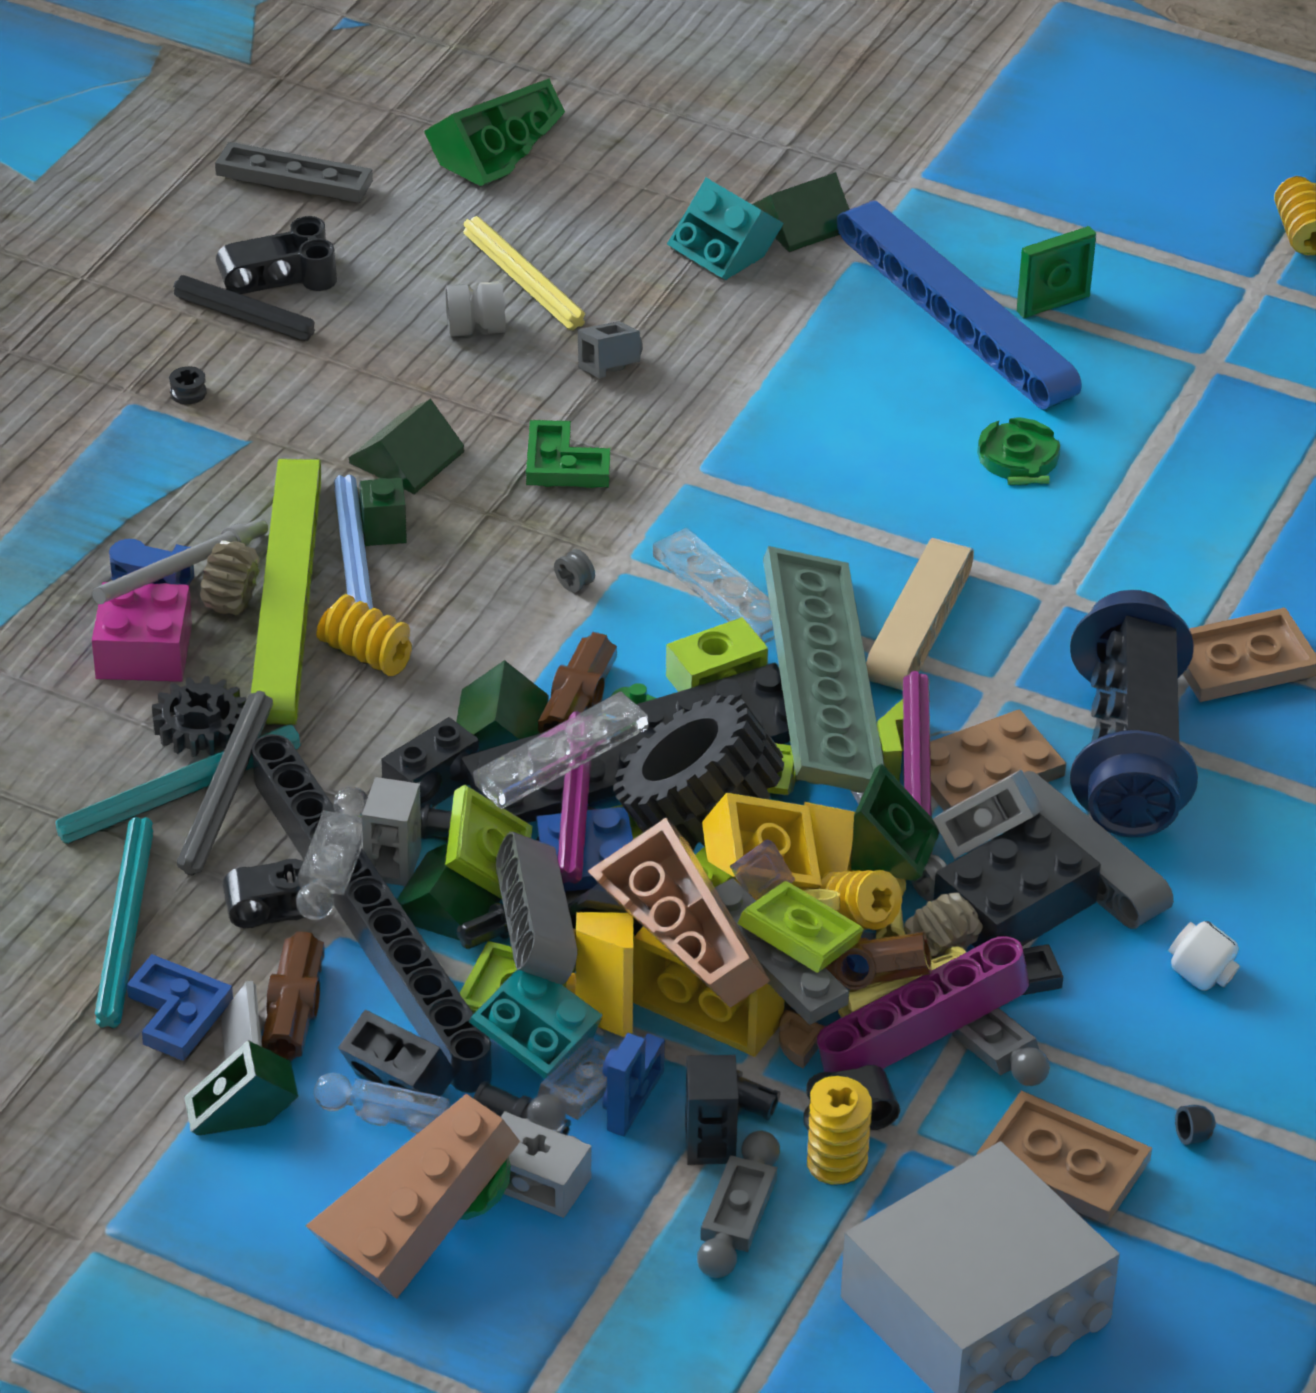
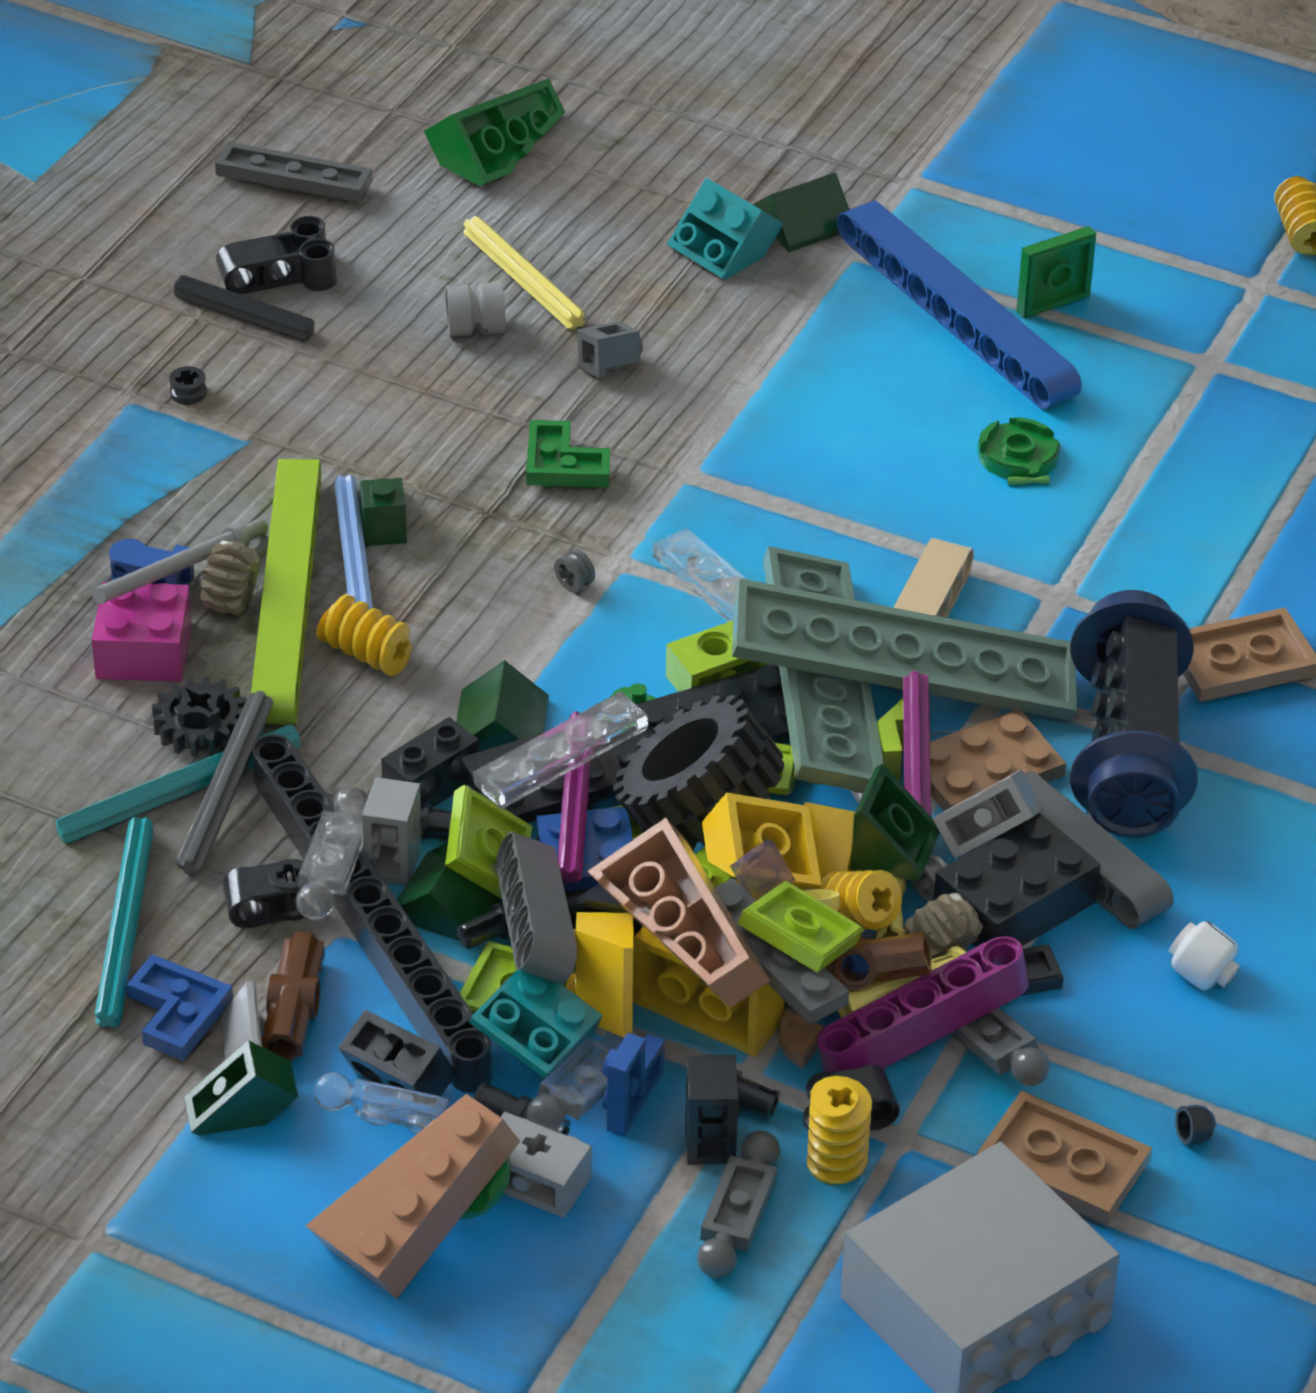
(411, 447): dark green slope -> none
(581, 682): reddish brown piece -> none
(887, 643): none -> sand green plate

